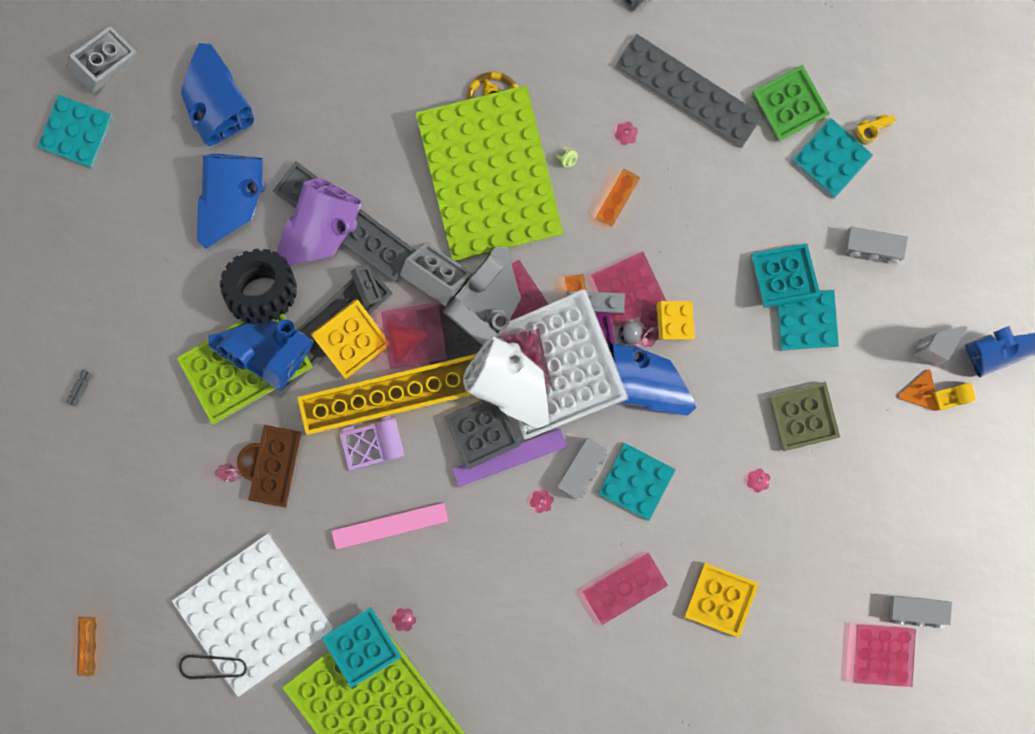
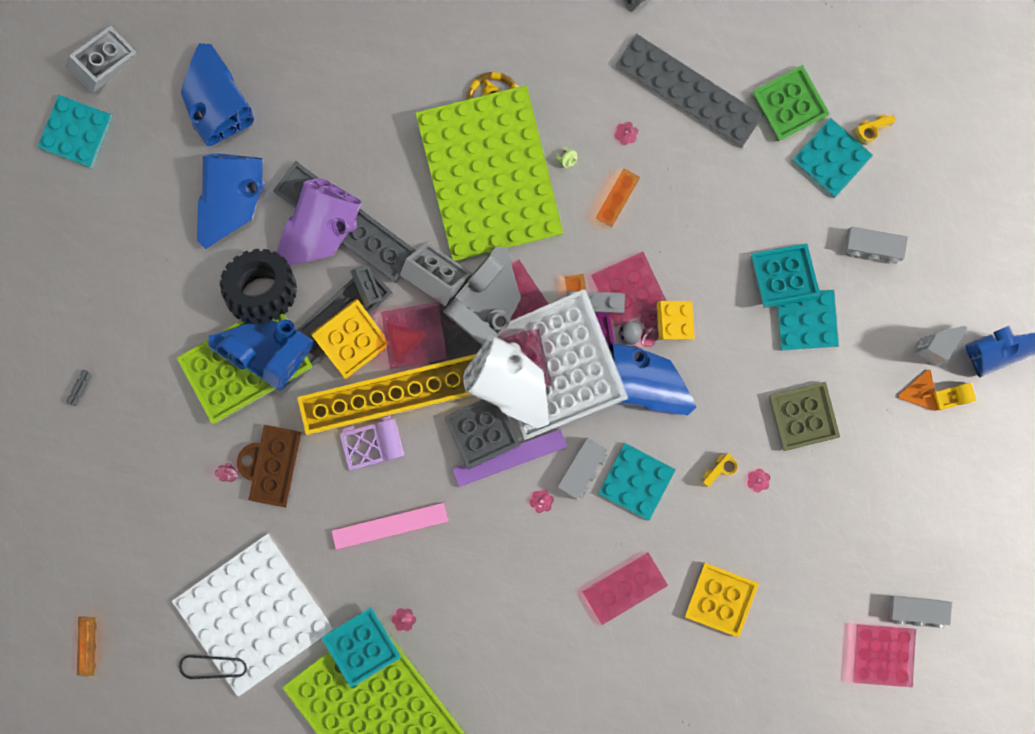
(711, 475): none -> yellow plate

